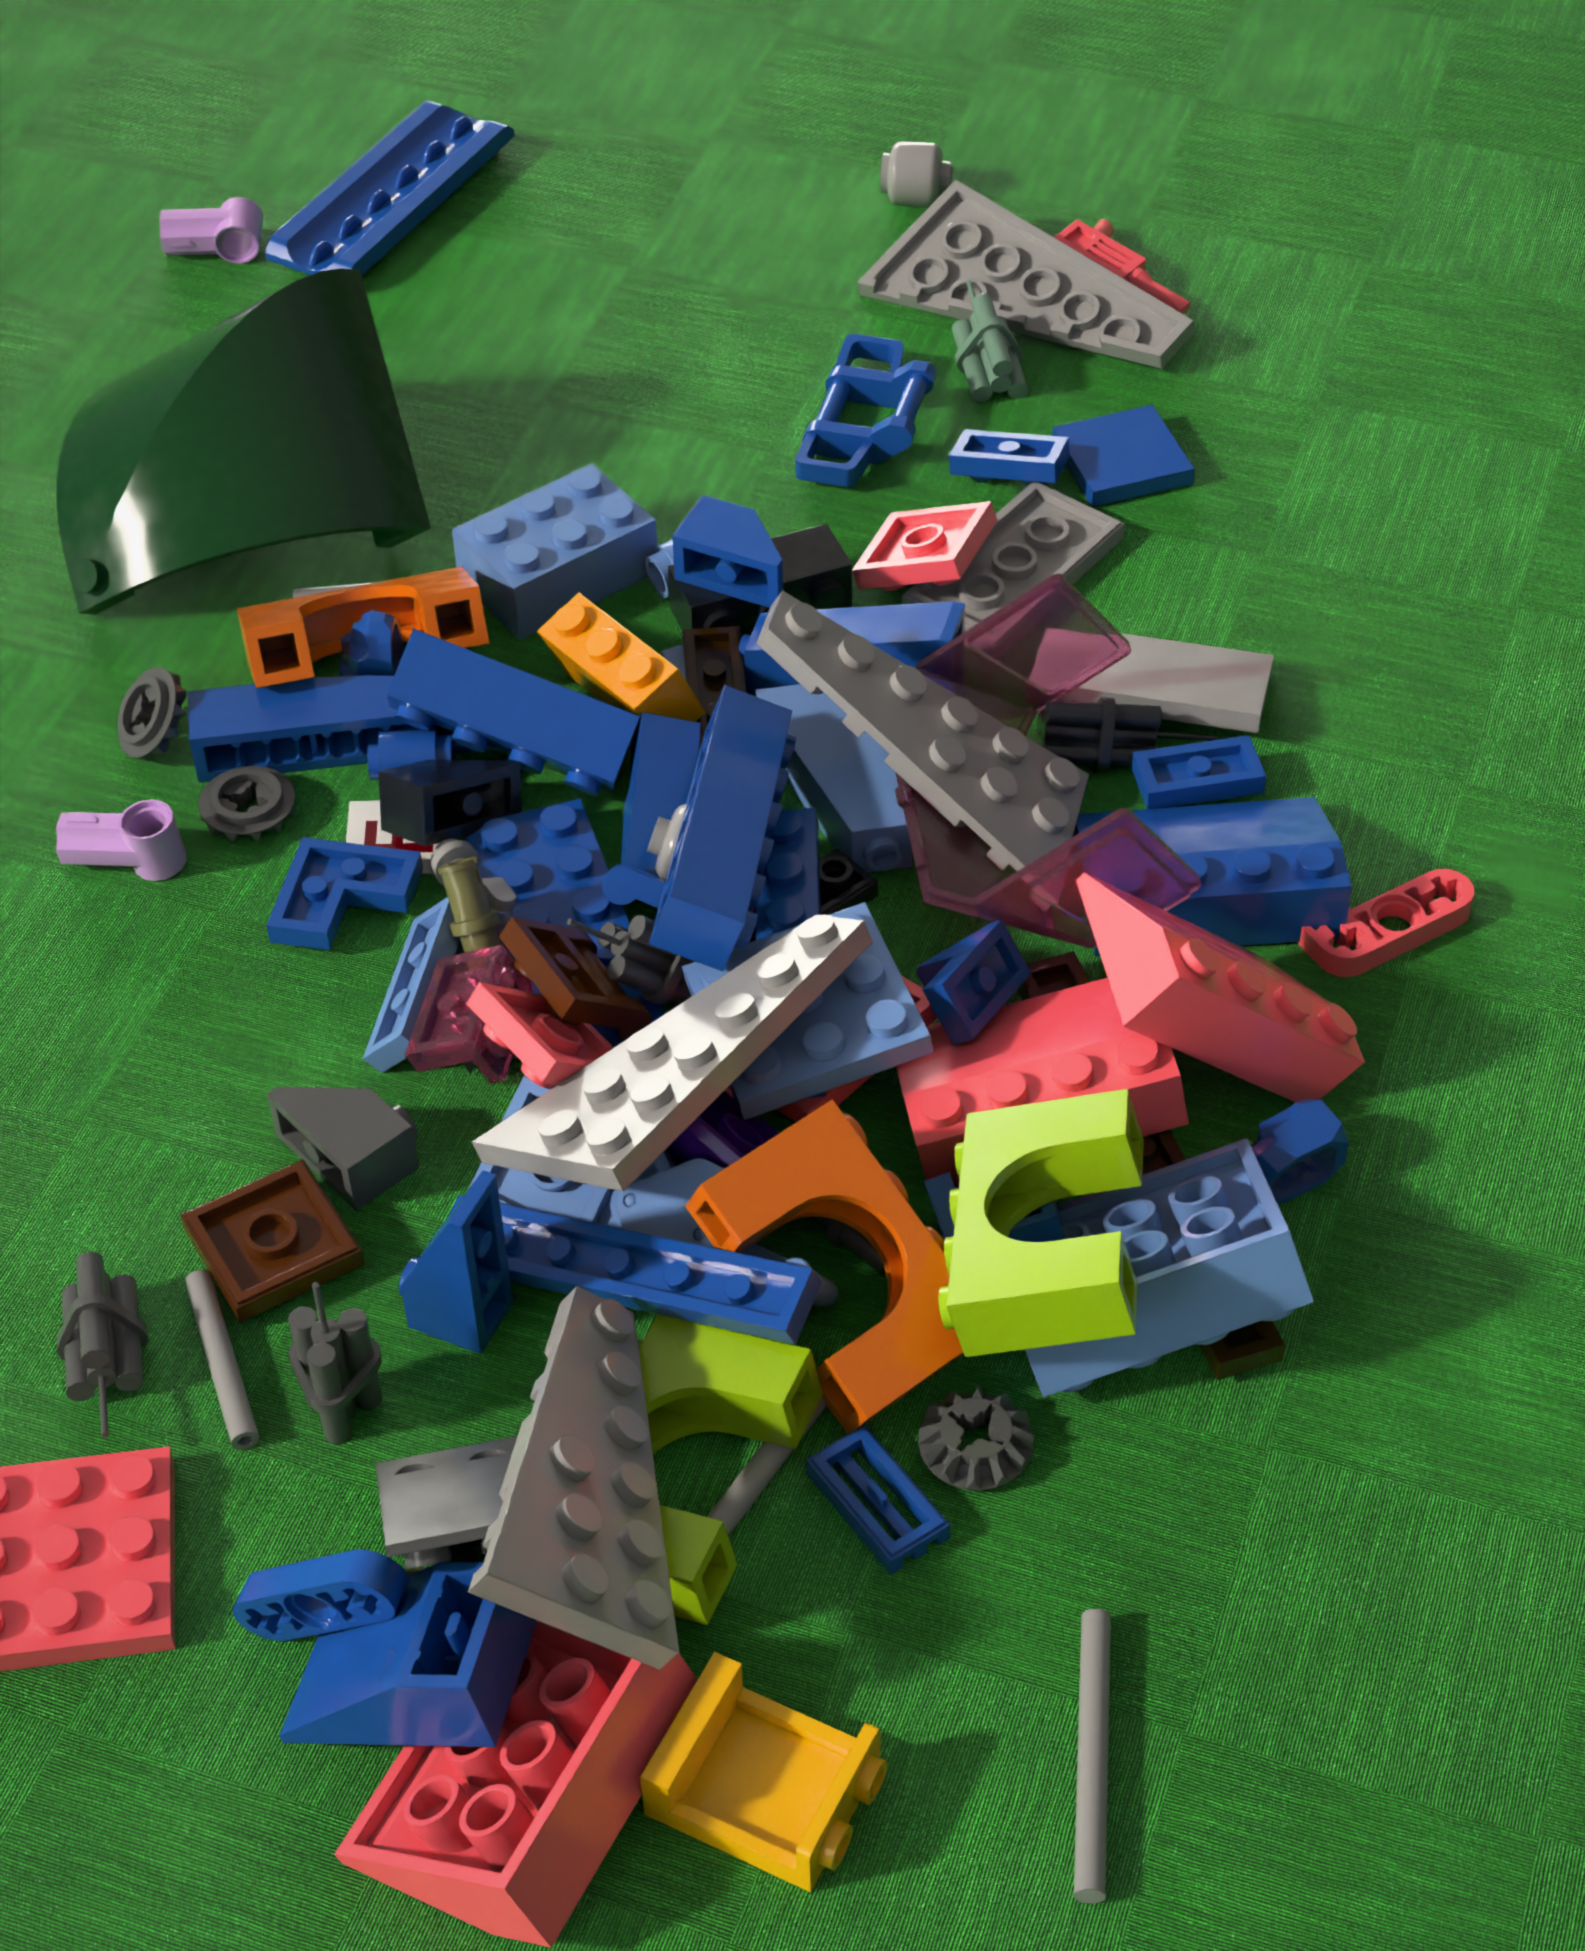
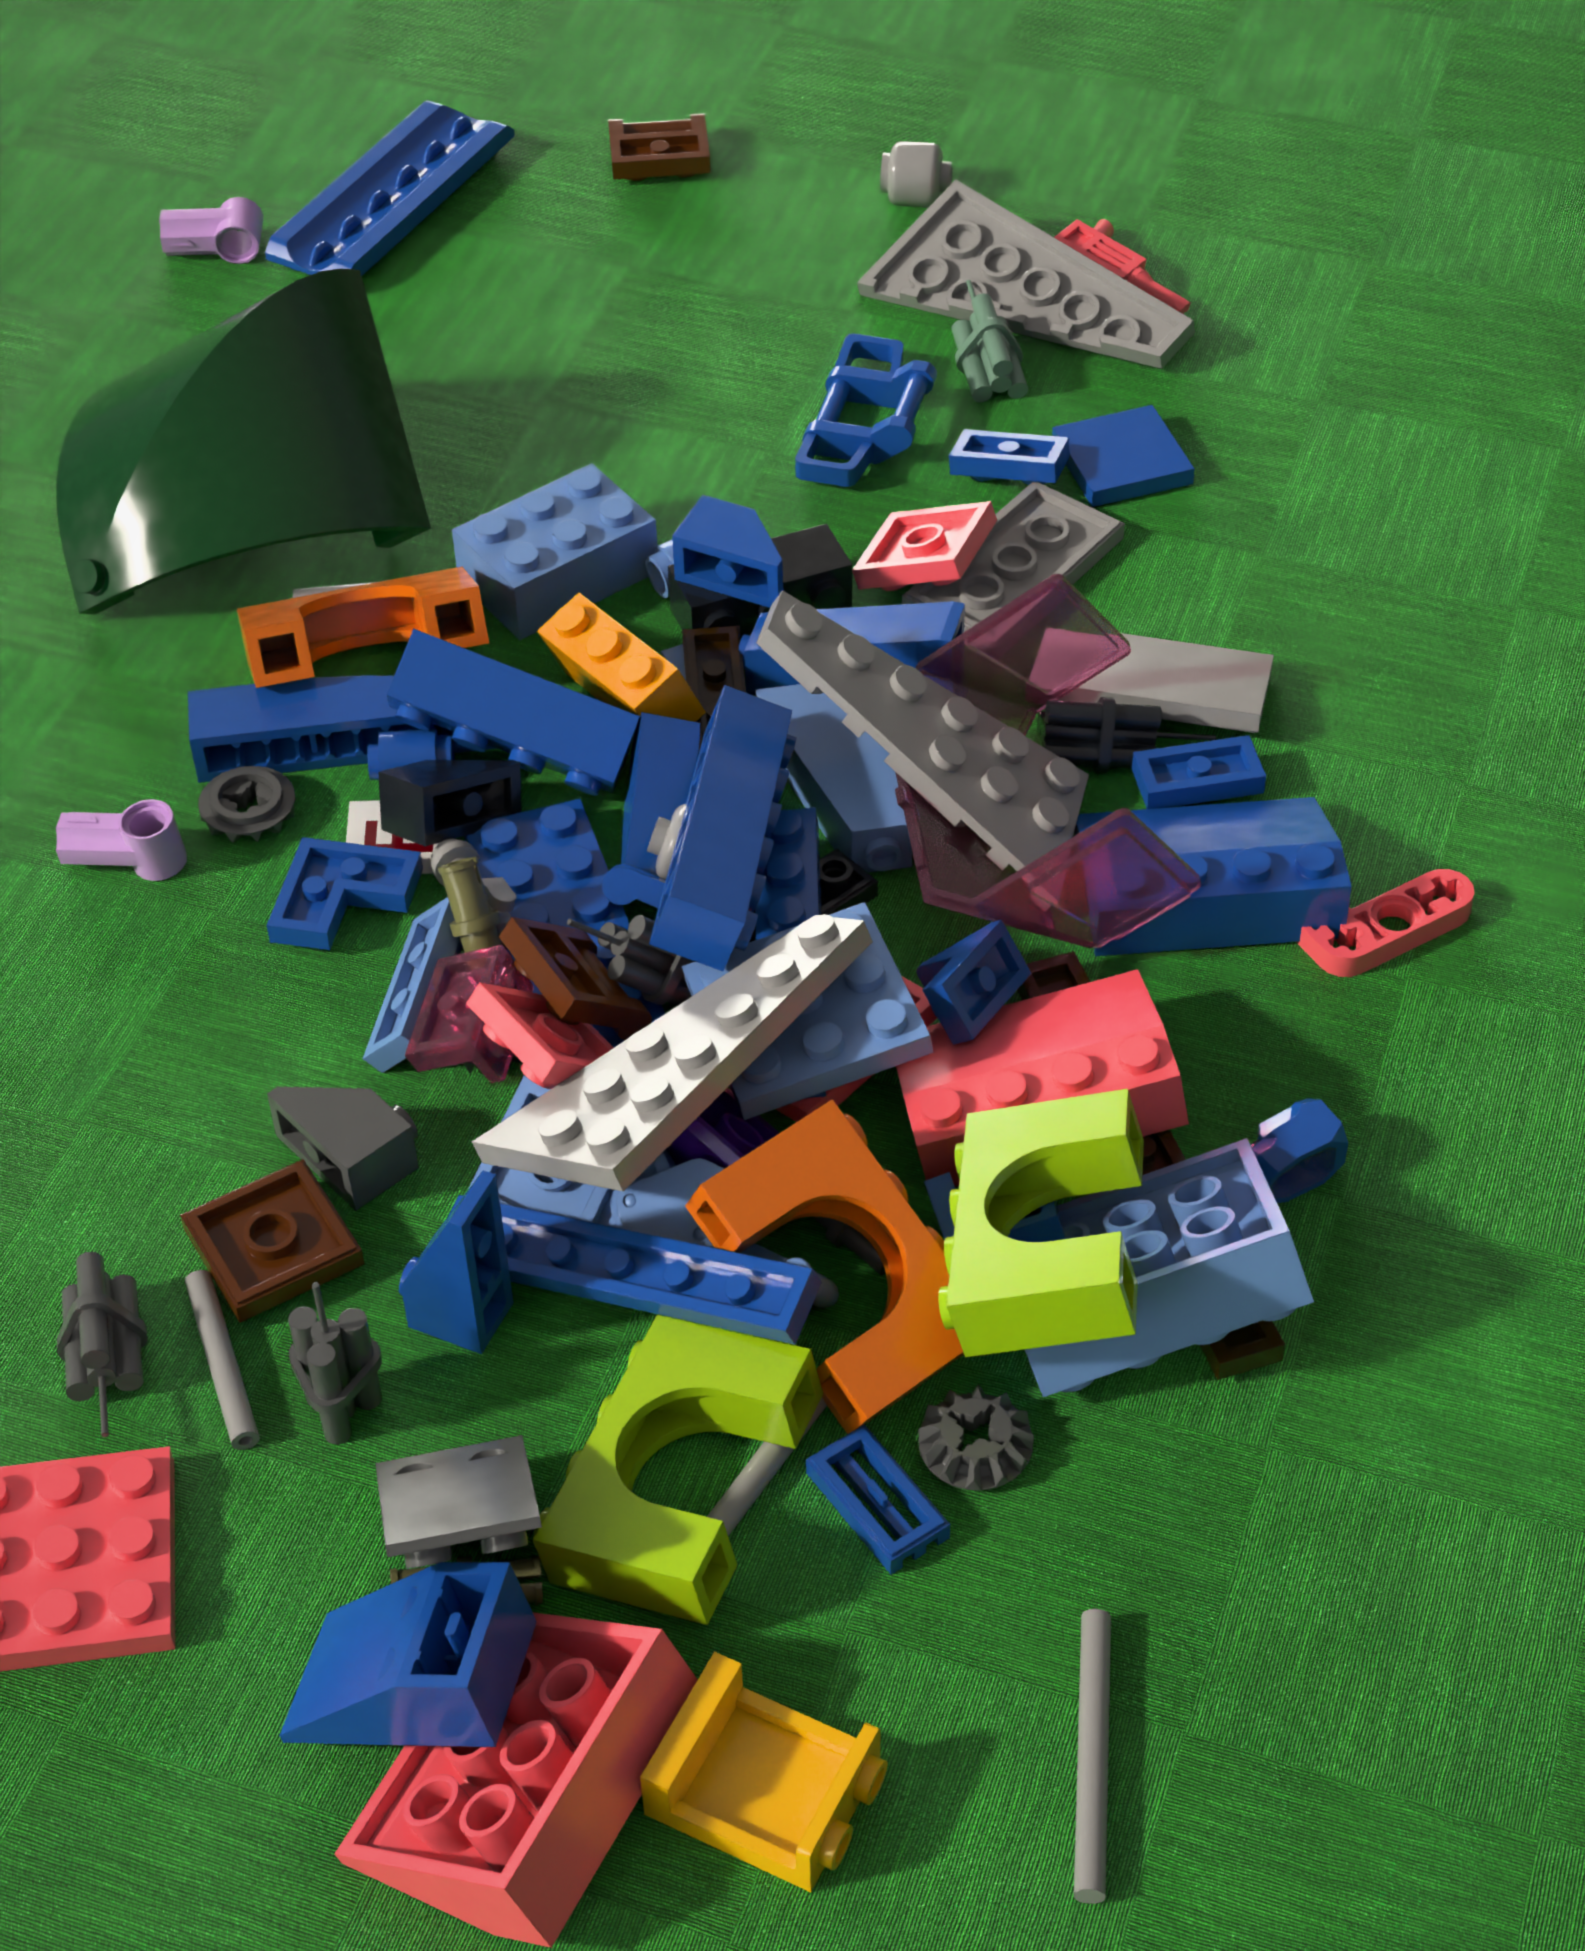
(150, 713): dark grey gear -> none
(321, 1595): blue beam -> none
(372, 646): blue rock -> none
(581, 1495): light grey wing -> none
(659, 148): none -> reddish brown plate
(1217, 998): coral slope -> none

